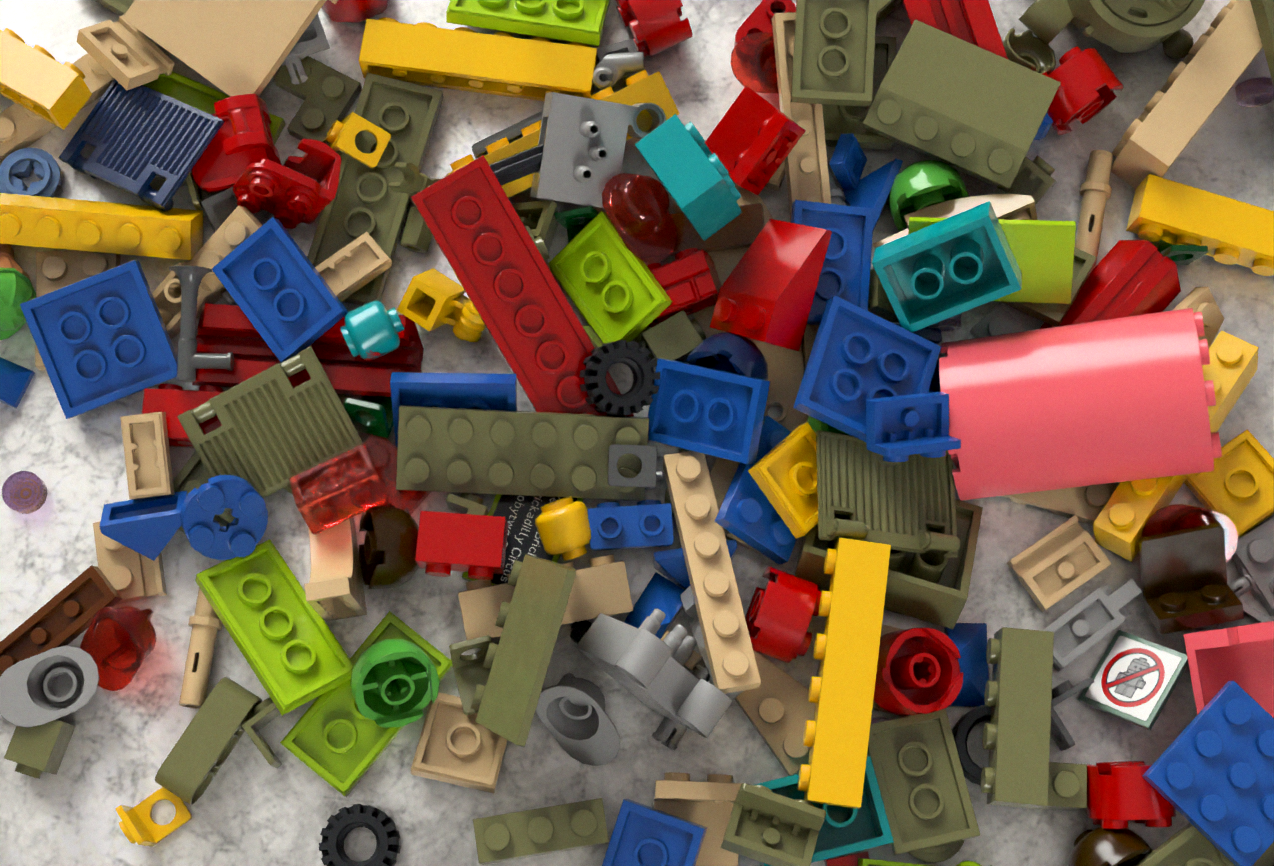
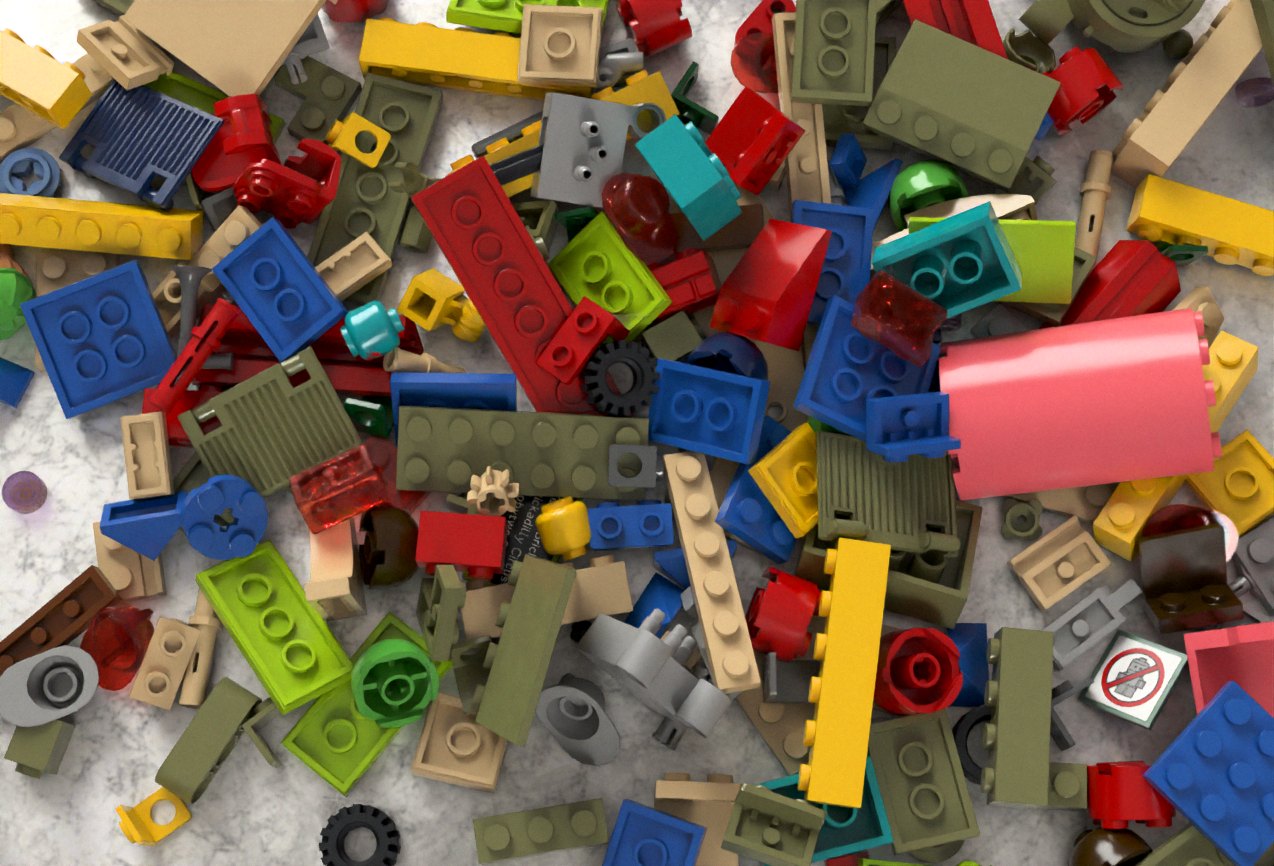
(164, 662): none -> tan hinge
(221, 315): none -> red pin
(404, 361): none -> tan pin
(438, 610): none -> olive plate
(493, 482): none -> tan gear
(560, 45): none -> tan plate
(579, 339): none -> red bracket
(690, 110): none -> dark green bracket
(787, 681): none -> dark grey bracket
(898, 317): none -> clear red bracket
(1030, 527): none -> olive plate

